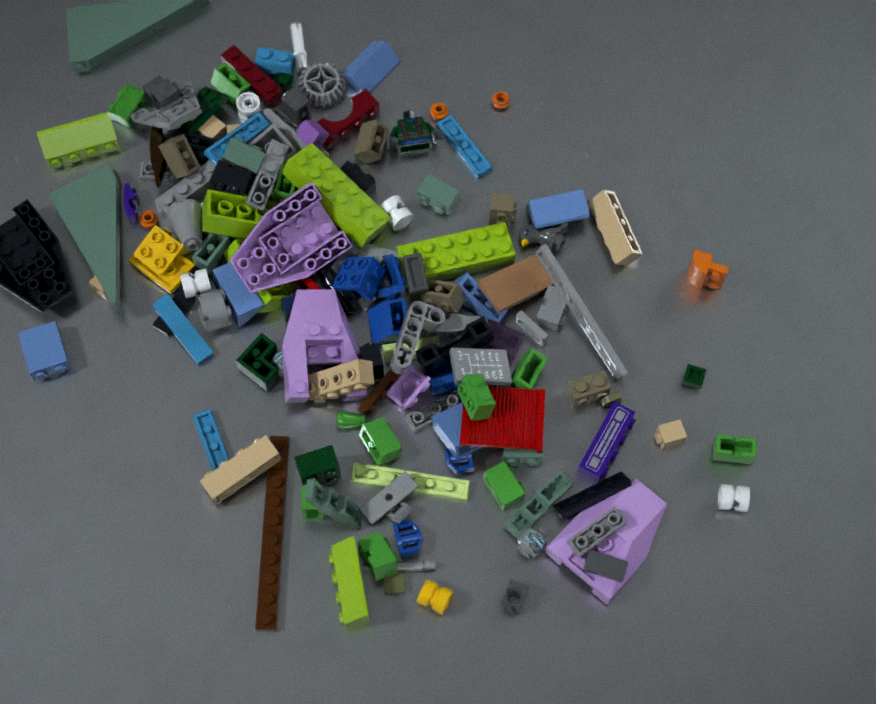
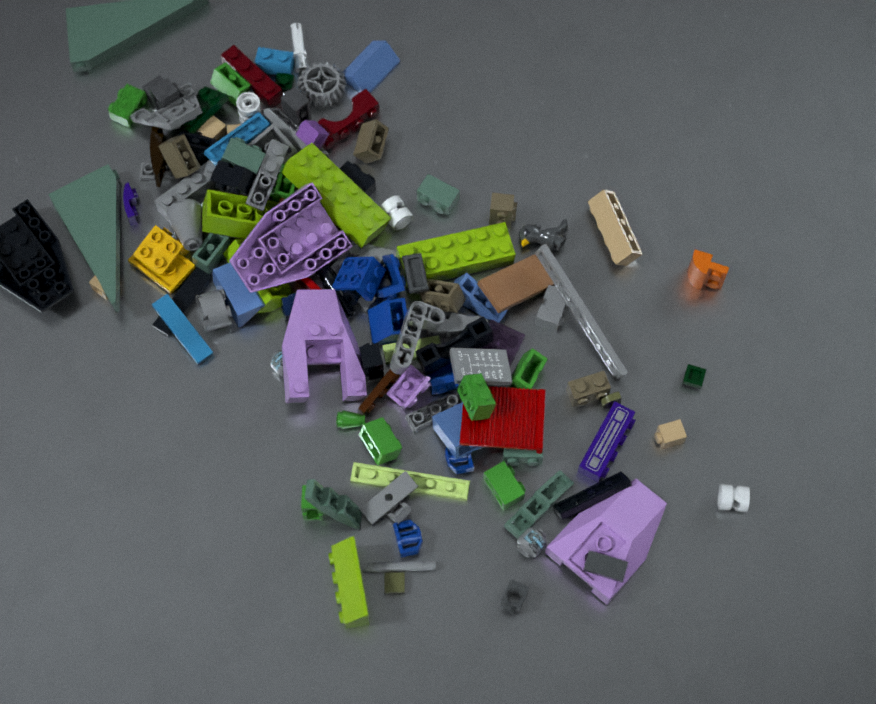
(44, 350): medium blue brick -> none
(78, 140): lime slope -> none
(148, 223): orange plate -> none
(195, 283): white wheel -> none
(210, 438): dark azure tile -> none
(240, 469): tan brick -> none
(255, 362): dark green brick -> none
(272, 538): reddish brown plate -> none
(318, 465): dark green brick -> none
(340, 380): tan brick -> none
(377, 552): bright green brick -> none
(413, 134): torso -> none
(432, 595): yellow wheel -> none
(438, 115): orange plate -> none
(464, 146): dark azure tile -> none
(501, 96): orange plate -> none
(532, 328): light grey plate -> none
(558, 209): medium blue slope -> none
(588, 539): light grey tile -> none
(734, 449): bright green brick -> none

